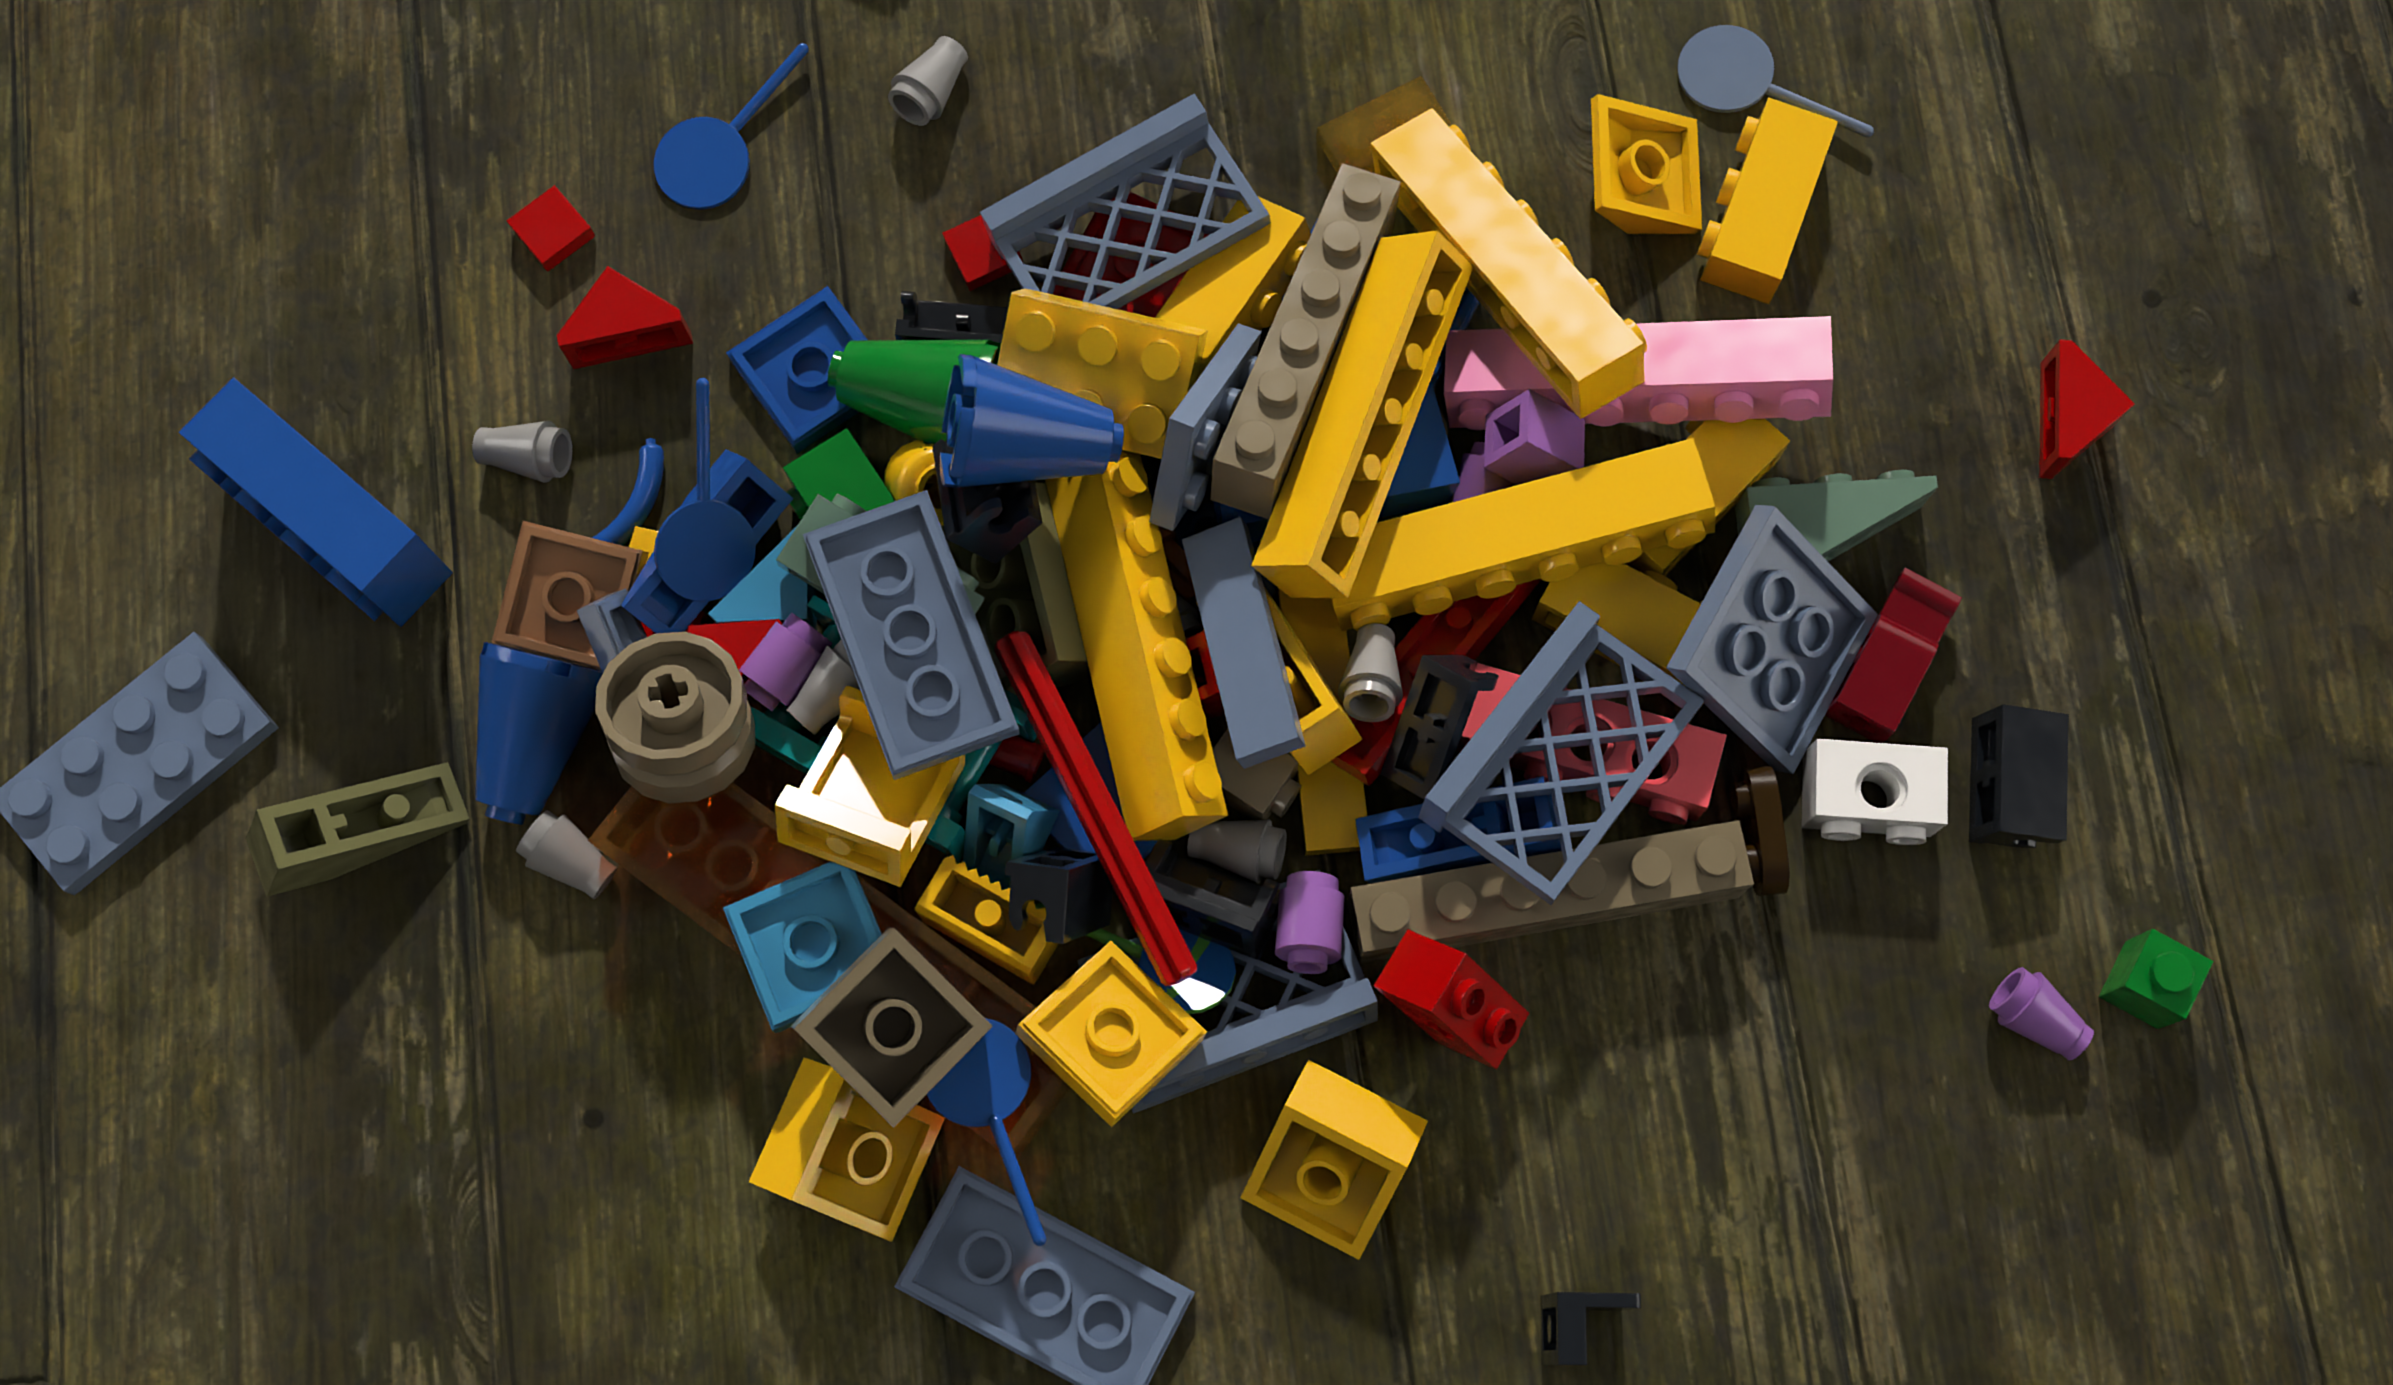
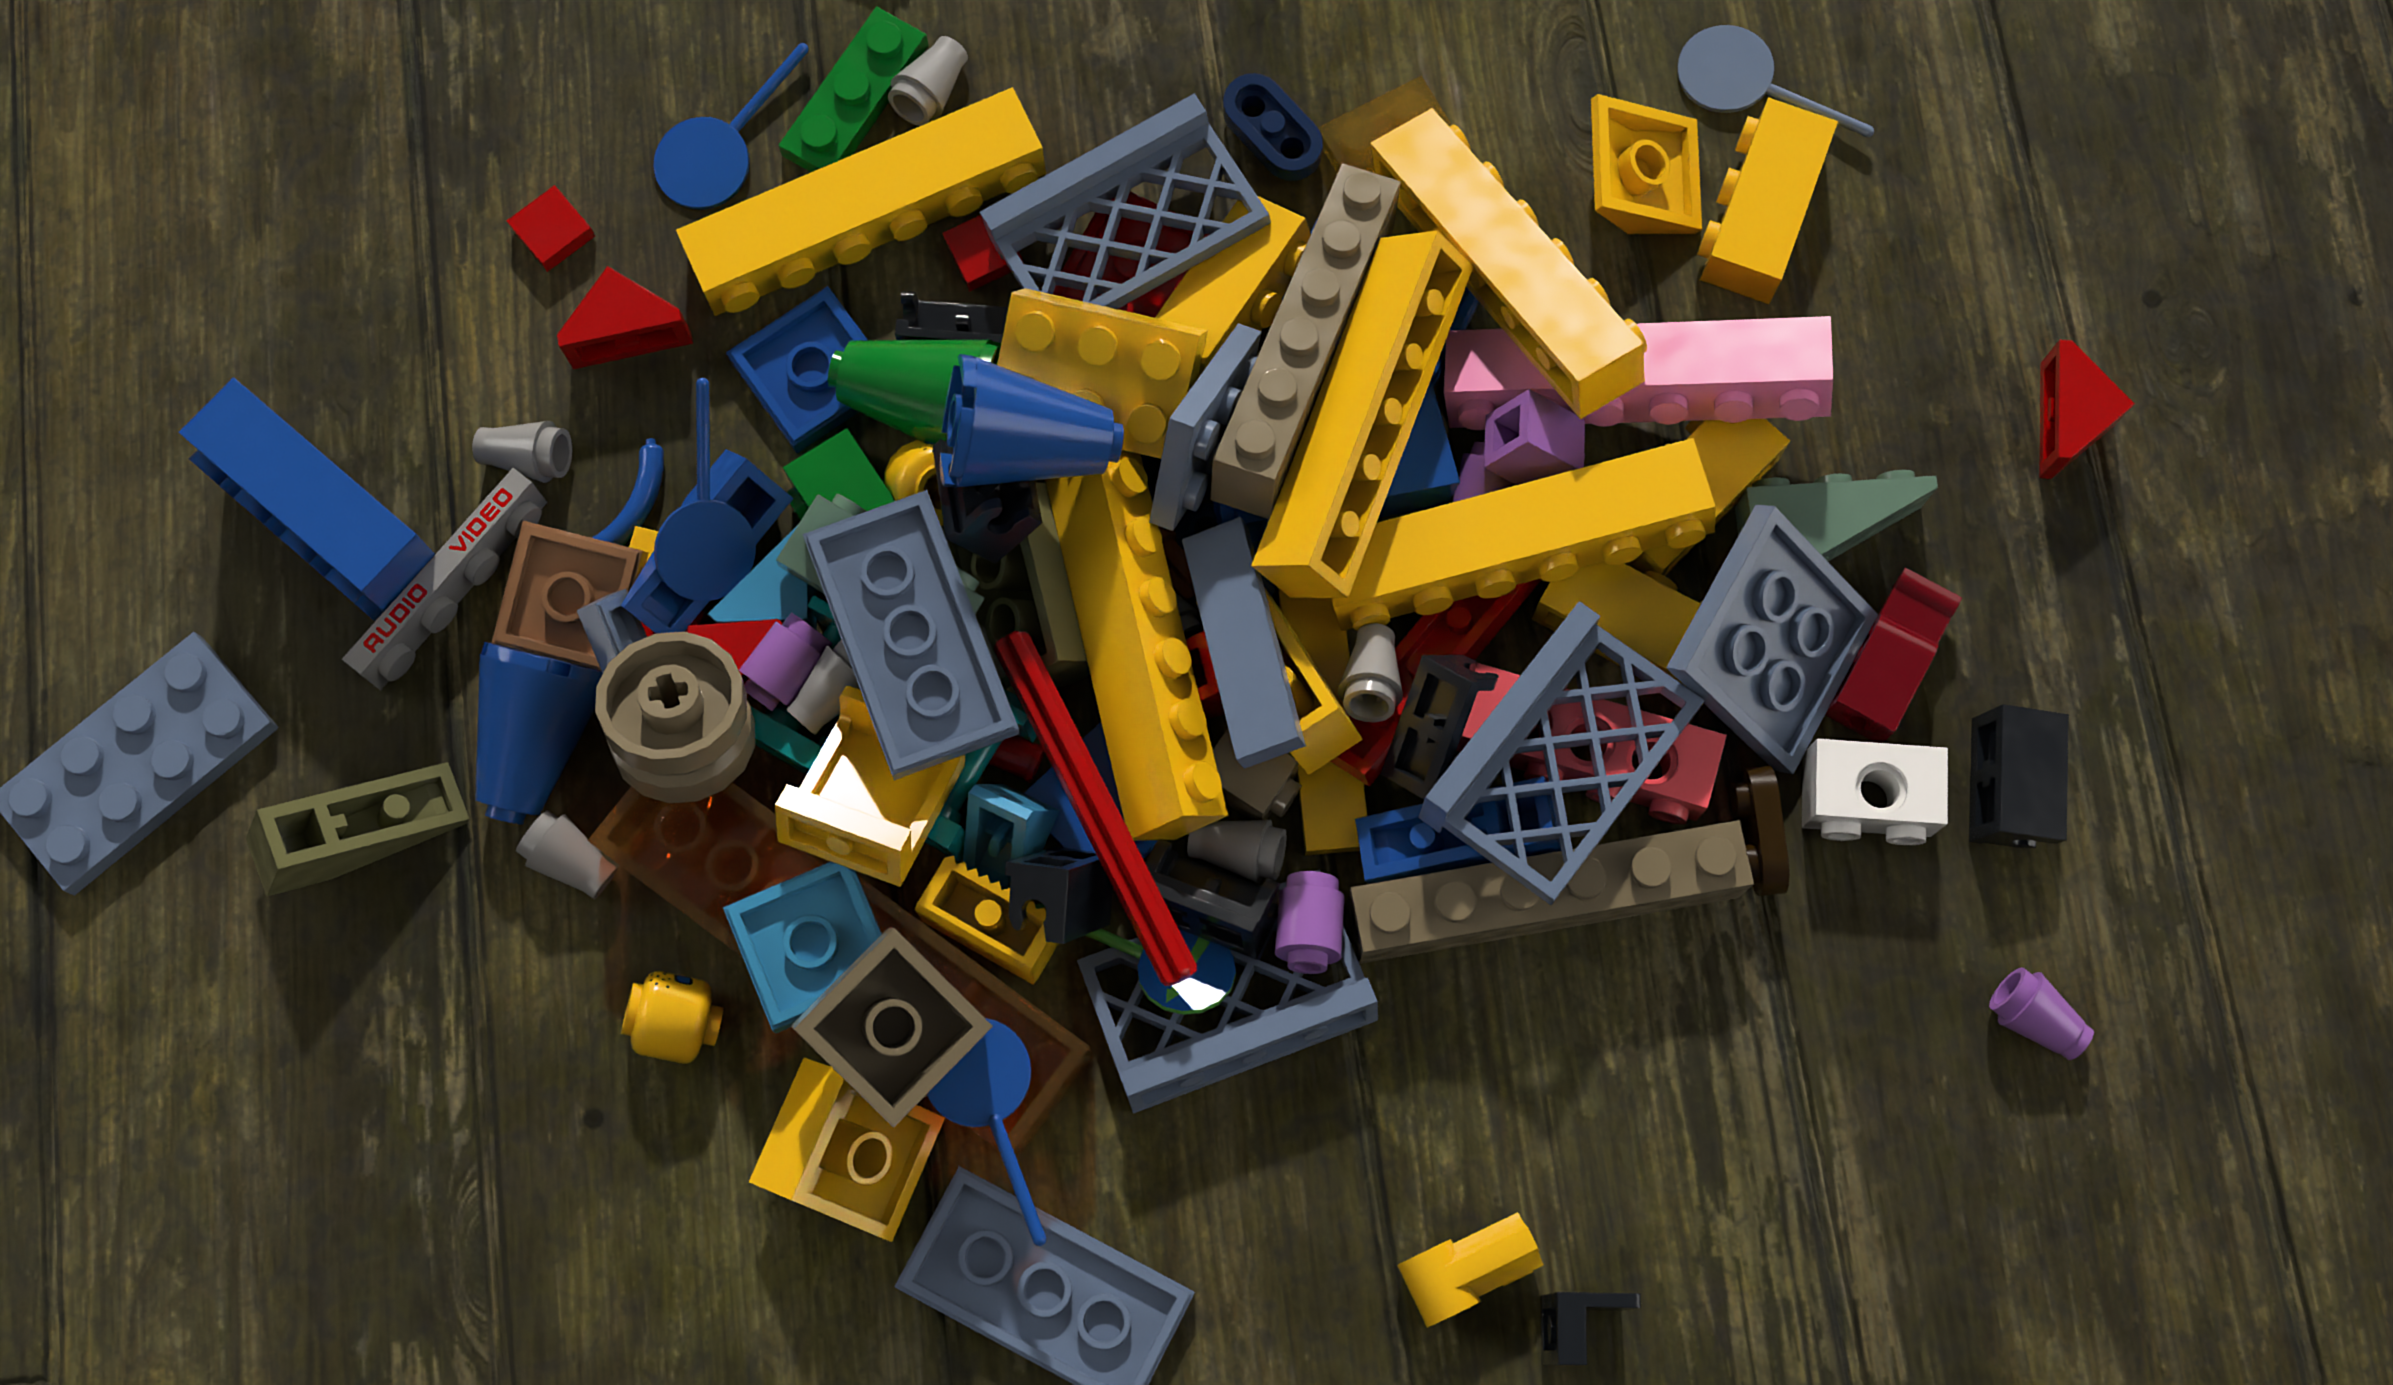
(434, 594): none -> light grey plate
(671, 1017): none -> yellow head
(853, 92): none -> green plate
(863, 202): none -> yellow brick
(1110, 1033): yellow tile -> none
(1276, 129): none -> dark blue plate
(1334, 1159): yellow slope -> none
(1452, 999): red brick -> none
(1458, 1273): none -> yellow piece
(2156, 979): green brick -> none

